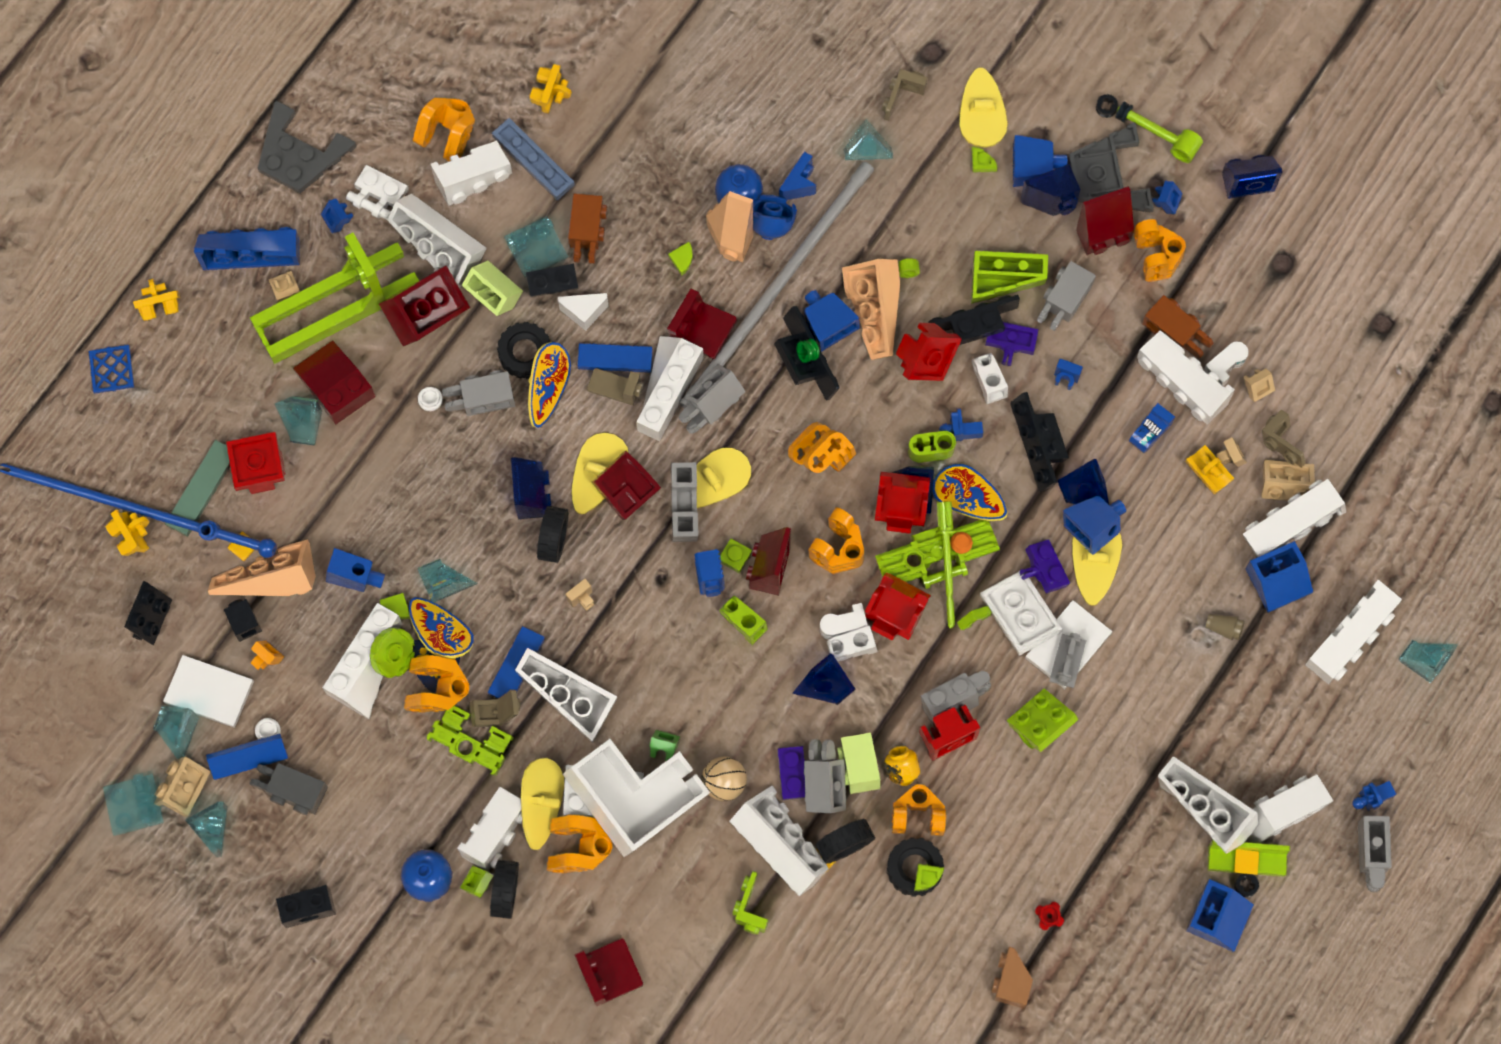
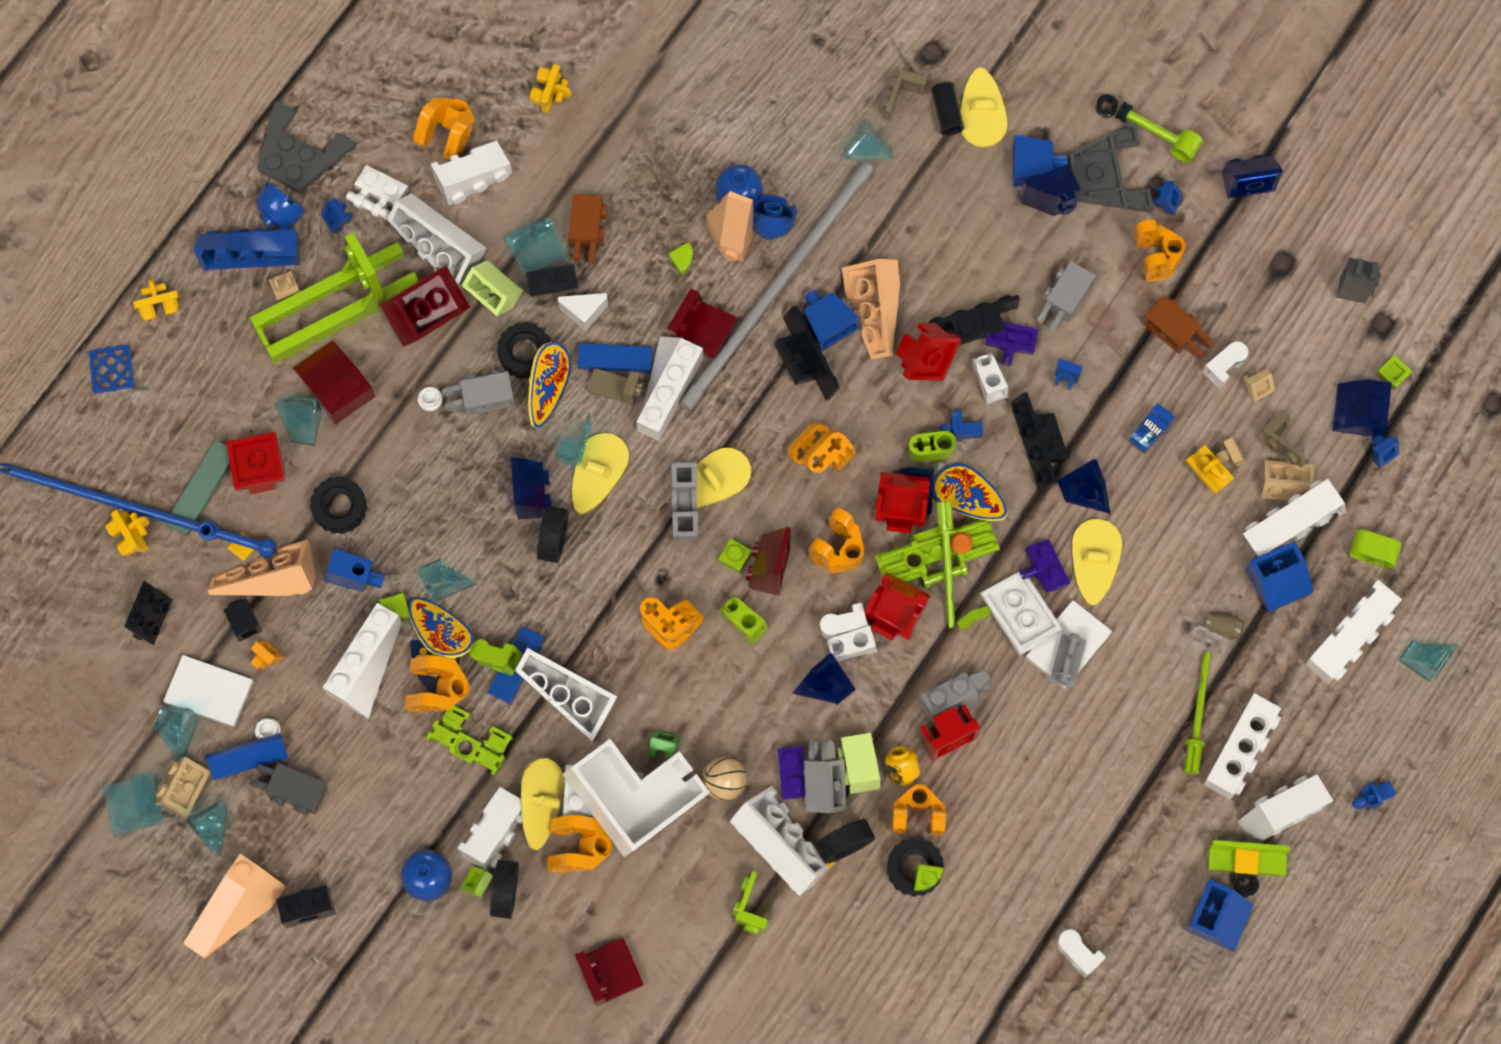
(238, 901): none -> light nougat wedge
(278, 207): none -> blue cylinder
(338, 486): none -> black tyre
(392, 652): lime tile -> none
(495, 658): none -> lime leg
(495, 712): dark tan bracket -> none
(533, 159): sand blue plate -> none
(572, 450): none -> clear light blue hinge
(580, 594): tan tile -> none
(625, 485): dark red plate -> none
(678, 622): none -> light orange piece
(709, 572): blue brick -> none
(711, 398): light grey hinge -> none
(797, 182): blue slope -> none
(808, 350): green bush -> none
(908, 268): lime axle -> none
(947, 108): none -> black pin
(982, 161): lime tile -> none
(1006, 273): lime wedge -> none
(1015, 981): medium nougat slope -> none
(1042, 720): lime plate -> none
(1052, 909): red plate -> none
(1077, 953): none -> white leg
(1094, 522): blue torso -> none
(1106, 221): dark red slope -> none
(1184, 377): white wedge -> none
(1194, 745): none -> lime piece
(1218, 812): white wedge -> none
(1257, 710): none -> white brick
(1358, 280): none -> dark grey hinge
(1362, 407): none -> clear blue slope
(1374, 850): light grey hinge -> none
(1375, 549): none -> lime beam
(1384, 449): none -> blue tile
(1394, 372): none -> lime plate

